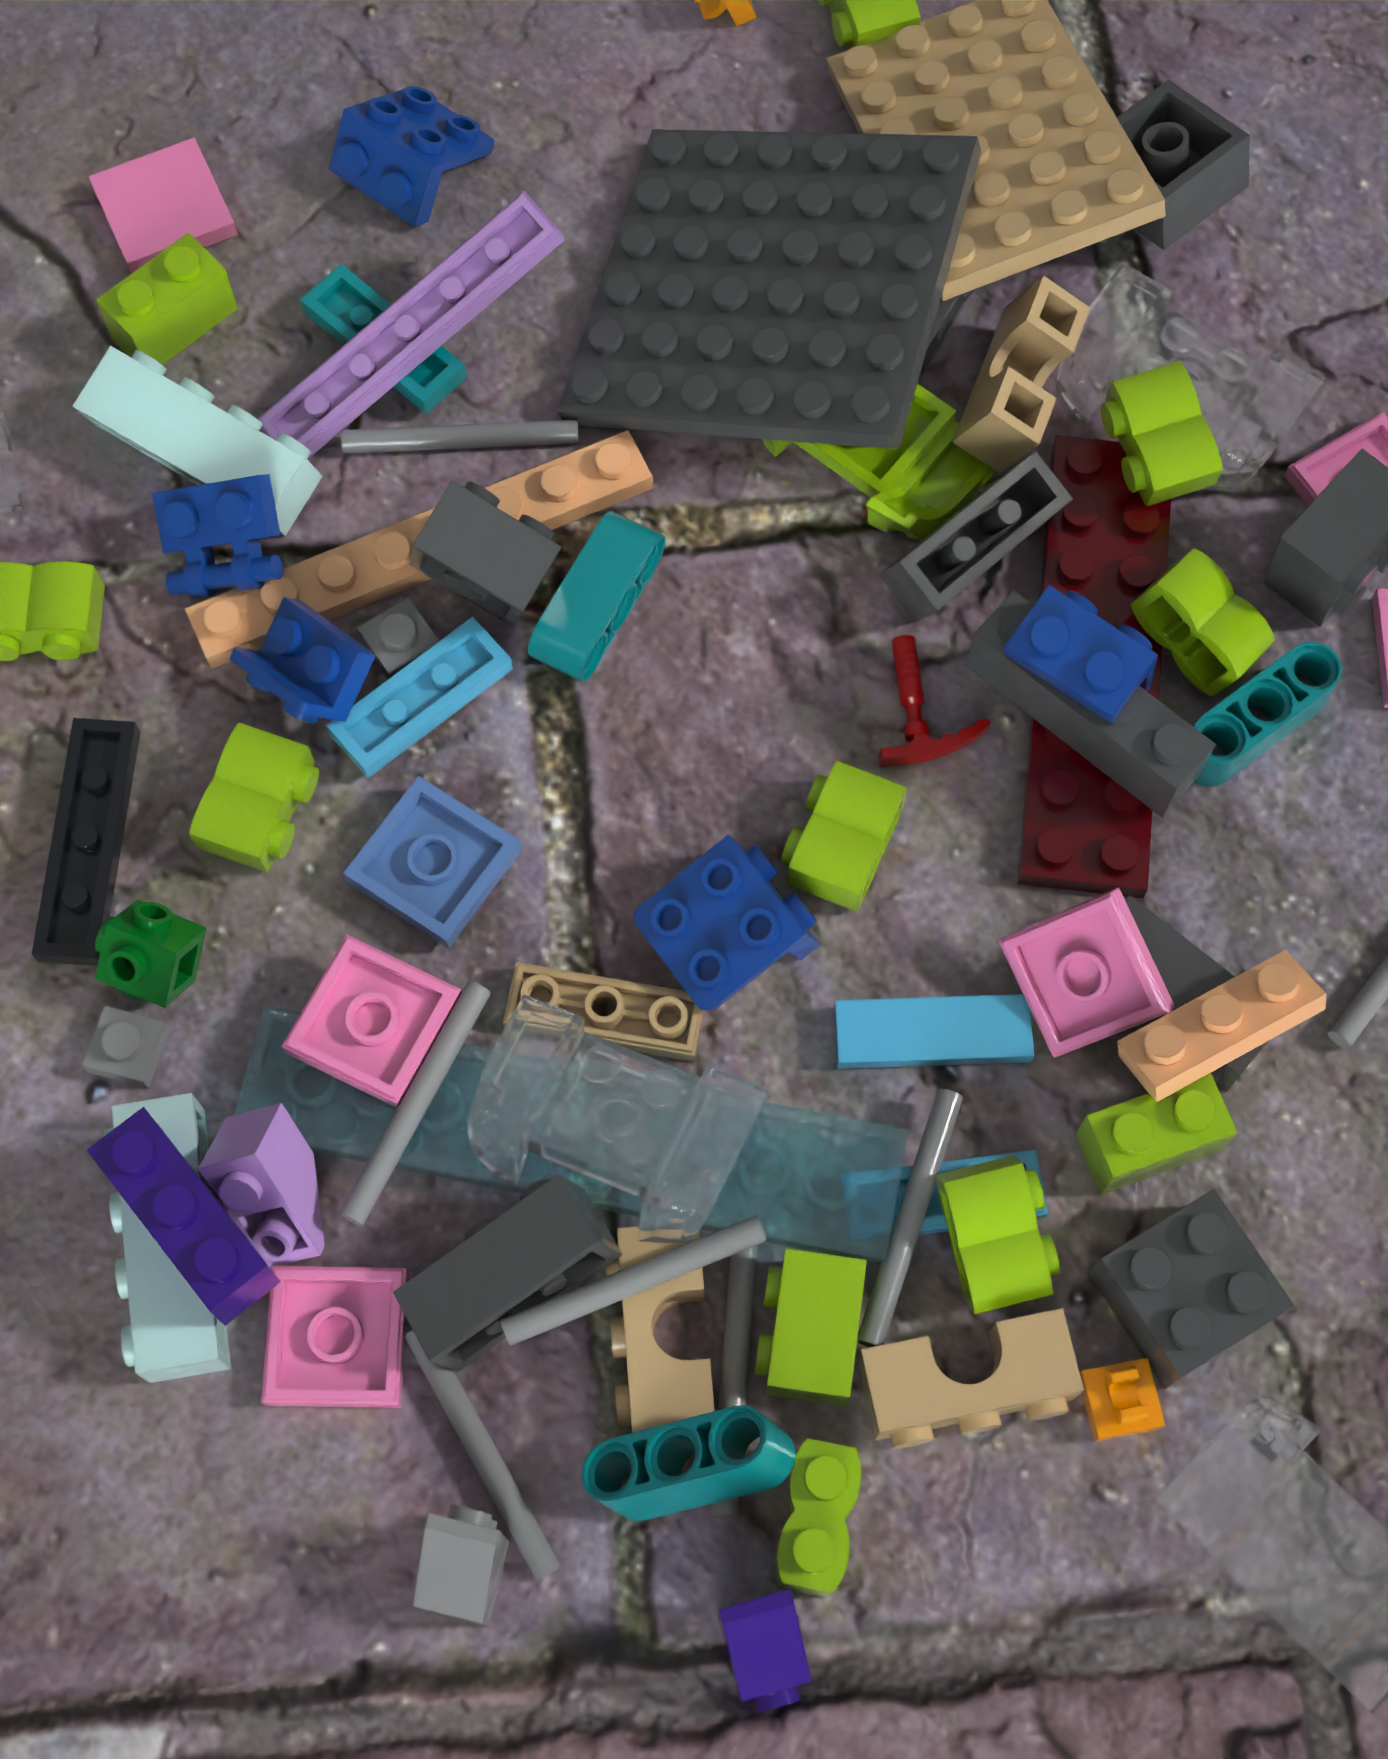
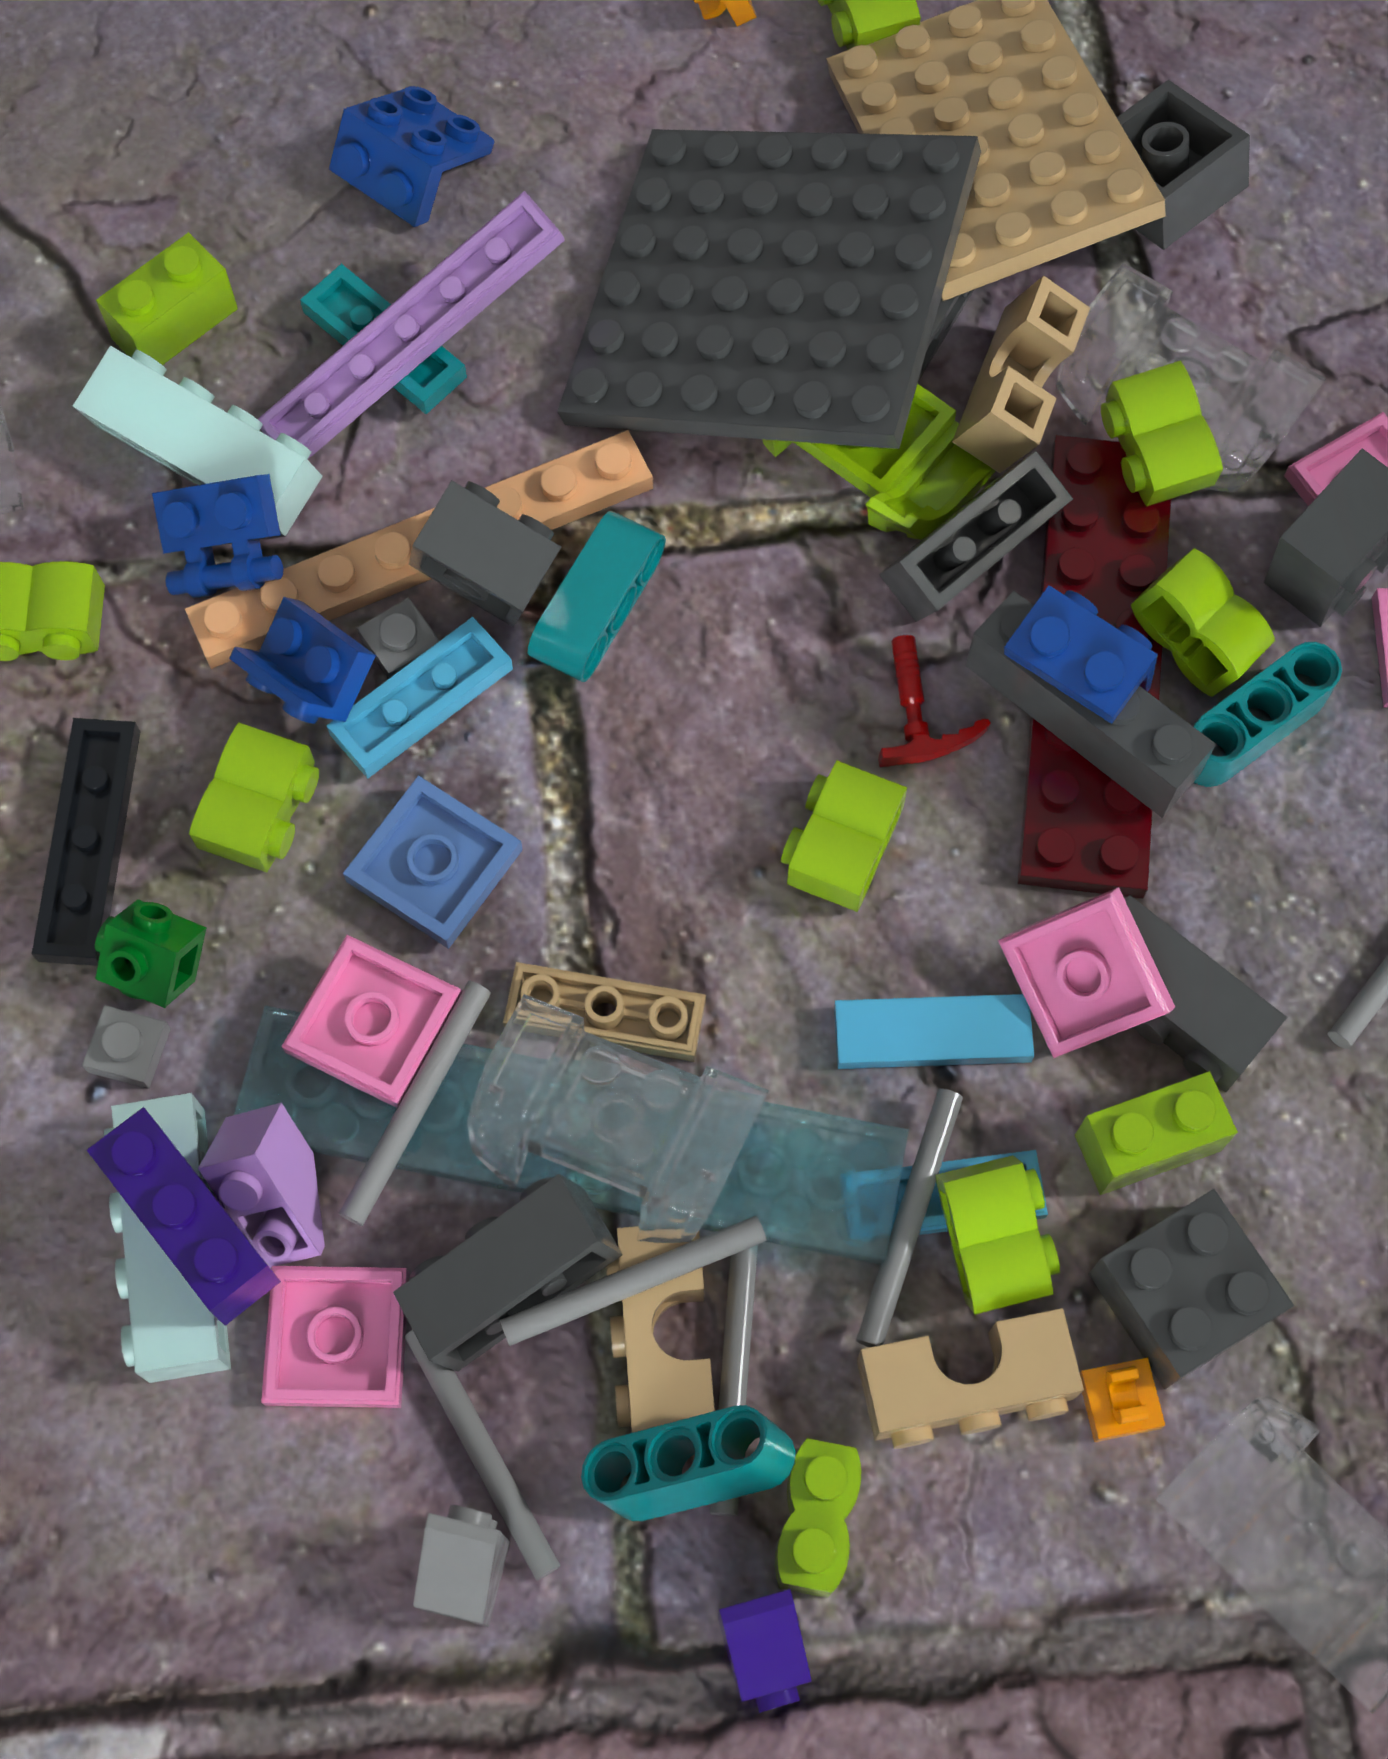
(161, 200): bright pink tile -> none
(459, 436): light grey bar -> none
(724, 922): blue bracket -> none
(813, 1327): lime brick -> none
(1221, 1025): light nougat plate -> none

